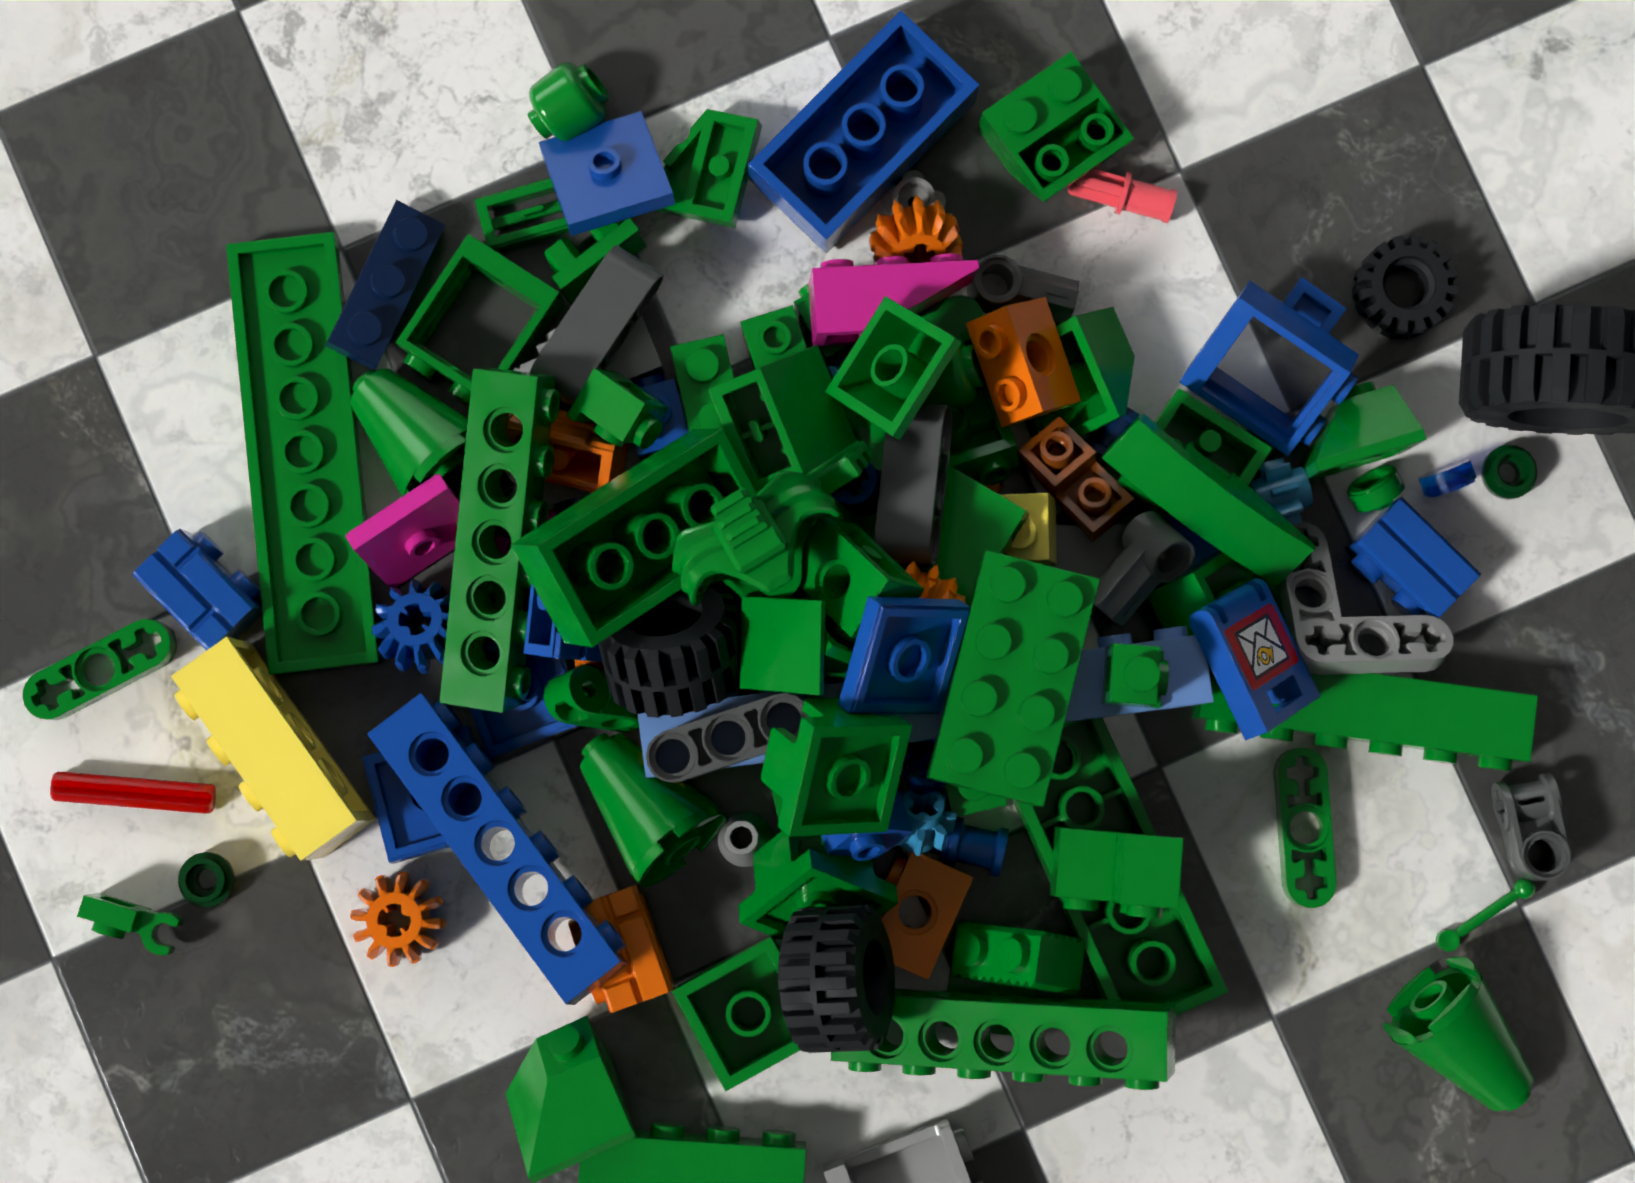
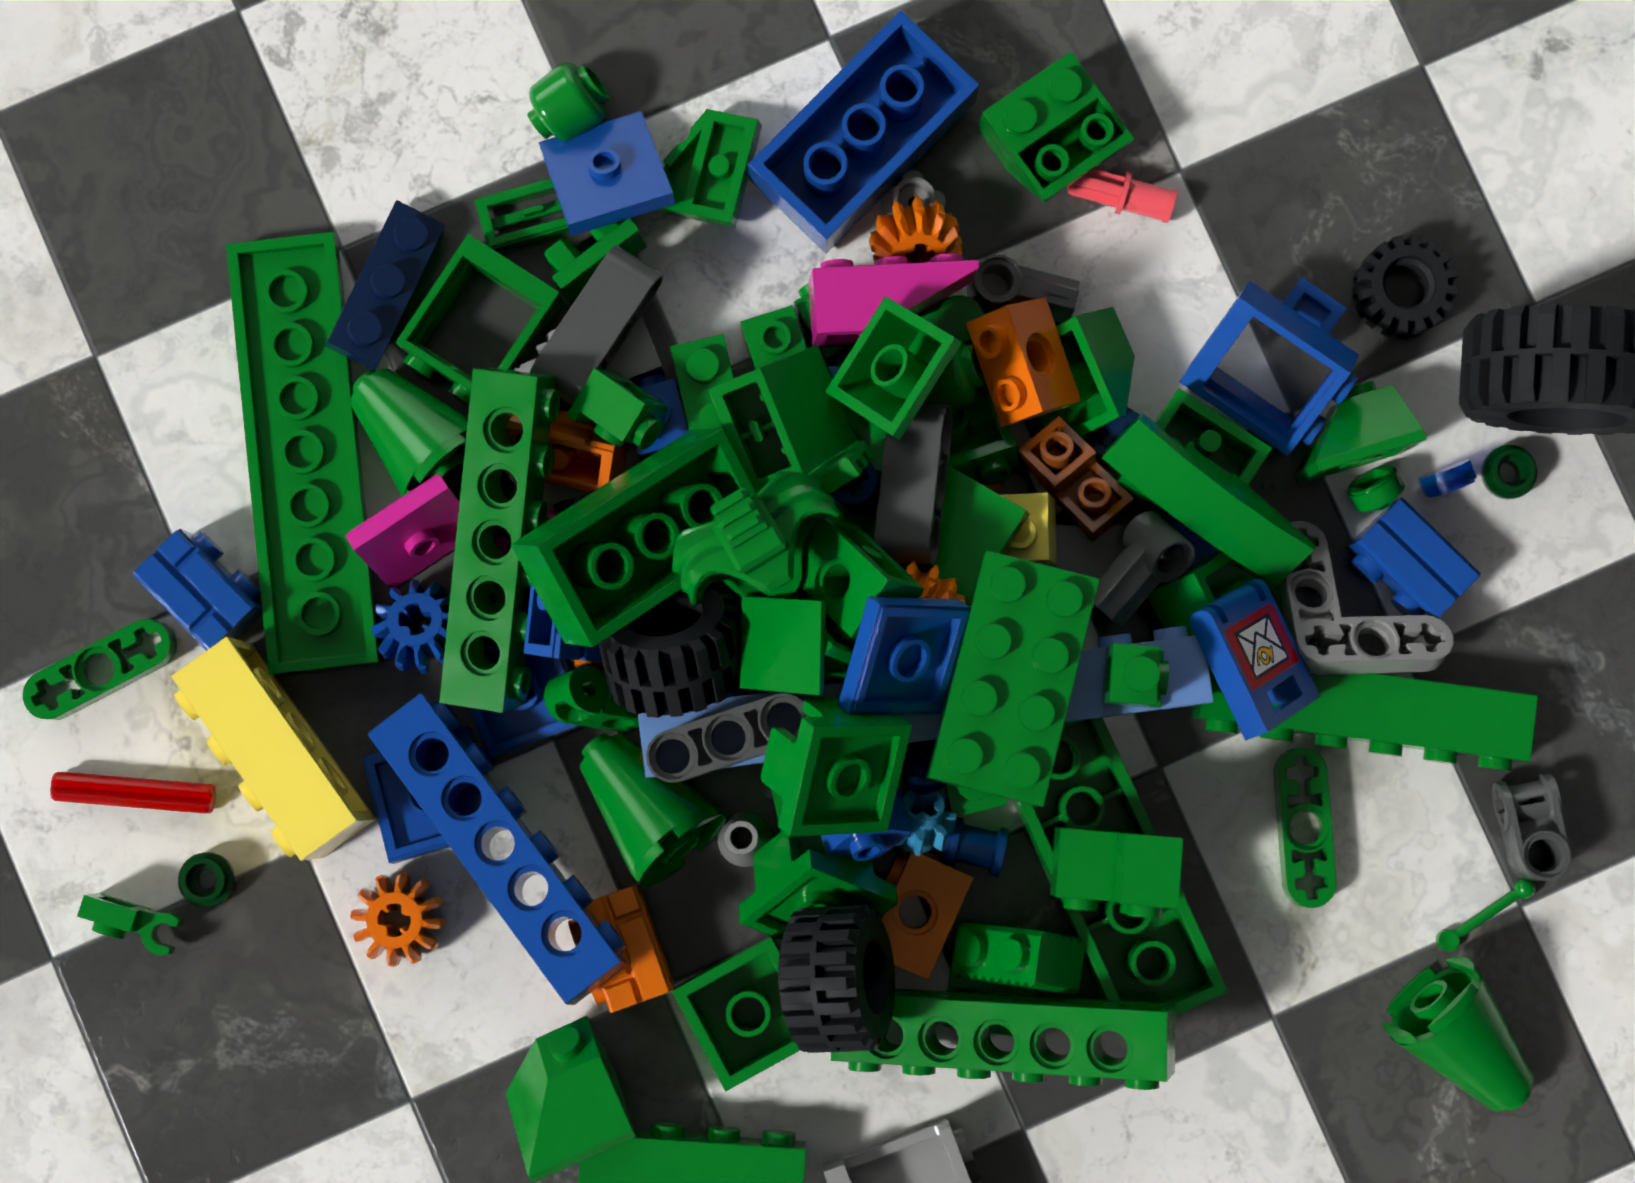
(1284, 488): dark azure gear -> none

